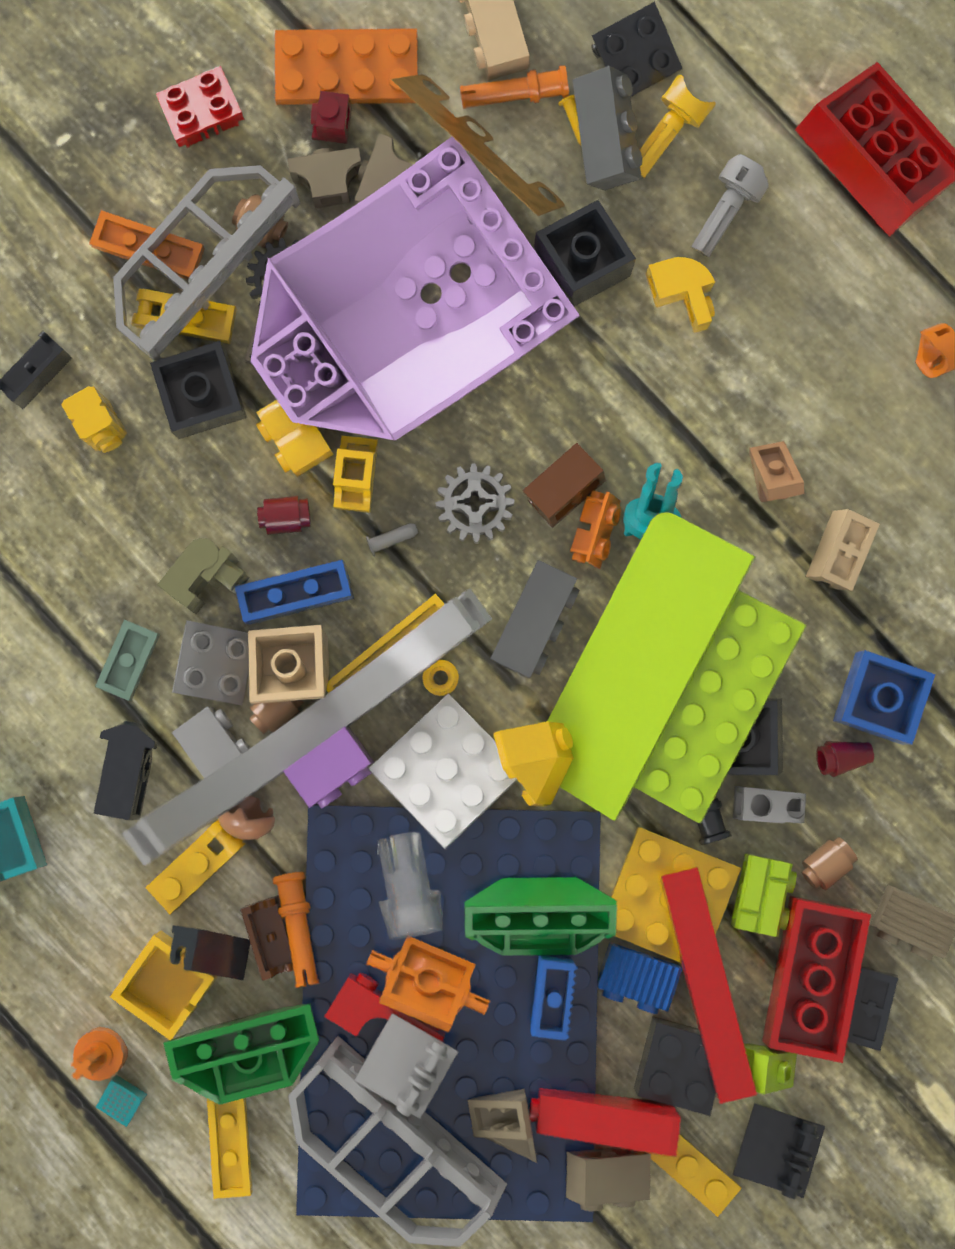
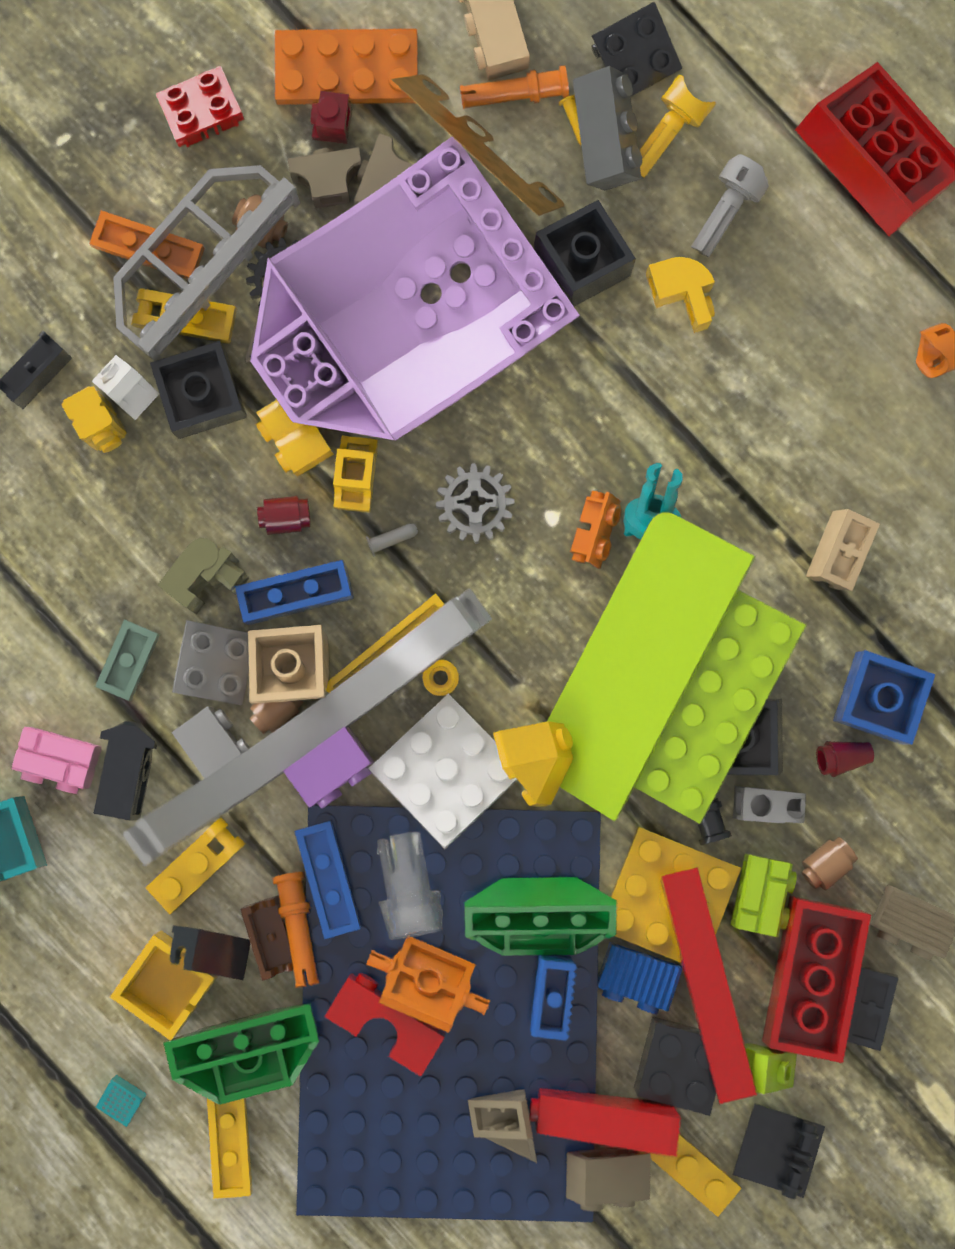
(56, 759): none -> bright pink brick
(99, 1054): orange piece -> none
(125, 387): none -> white brick
(247, 820): nougat hair -> none
(328, 879): none -> blue plate
(406, 1066): light grey hinge -> none
(423, 1136): light grey plate -> none
(535, 620): dark grey brick -> none
(564, 485): reddish brown hinge -> none
(775, 472): medium nougat slope -> none

